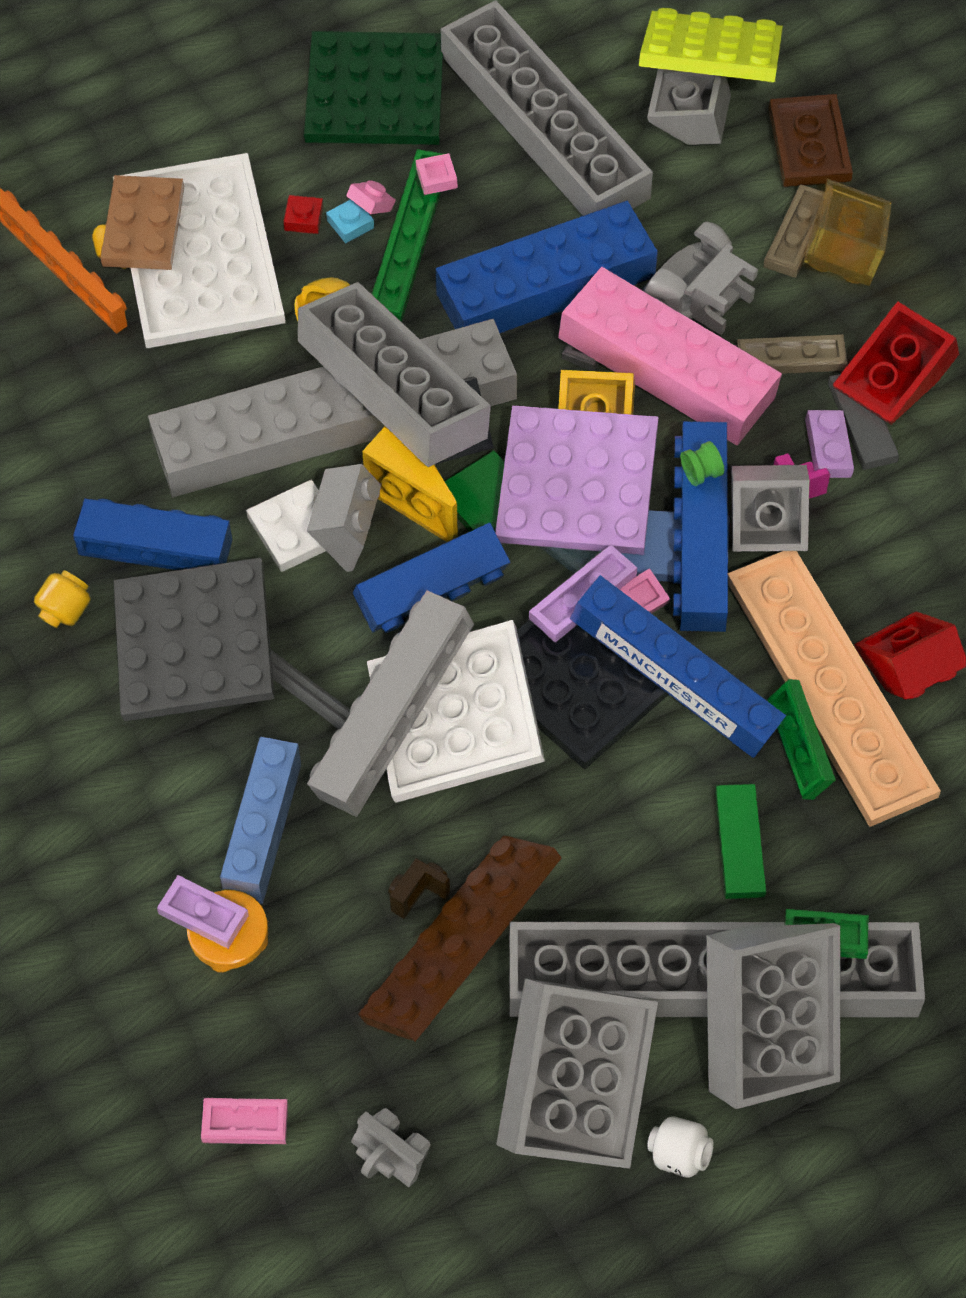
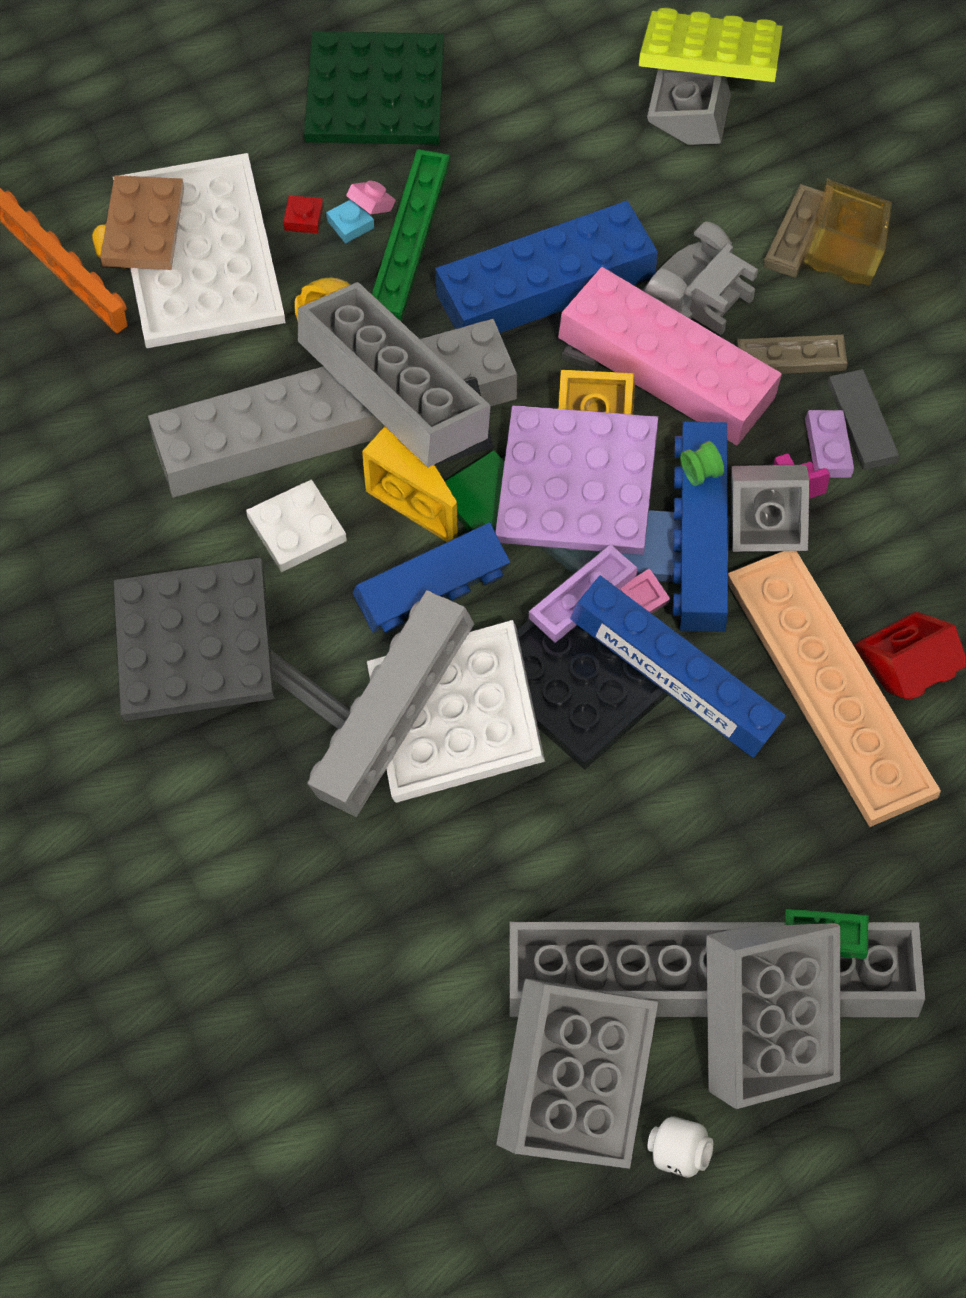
(62, 599): yellow head -> none
(151, 536): blue brick -> none
(203, 911): lavender plate -> none
(244, 1121): bright pink plate -> none
(246, 945): light orange tile -> none
(261, 818): medium blue brick -> none
(344, 512): light grey slope -> none
(387, 1151): light grey hips -> none
(408, 888): dark brown bracket -> none
(436, 174): bright pink plate -> none
(459, 937): reddish brown plate -> none
(544, 111): light grey brick -> none
(740, 841): green tile -> none
(802, 740): green tile -> none
(810, 140): reddish brown plate -> none
(898, 364): red slope -> none

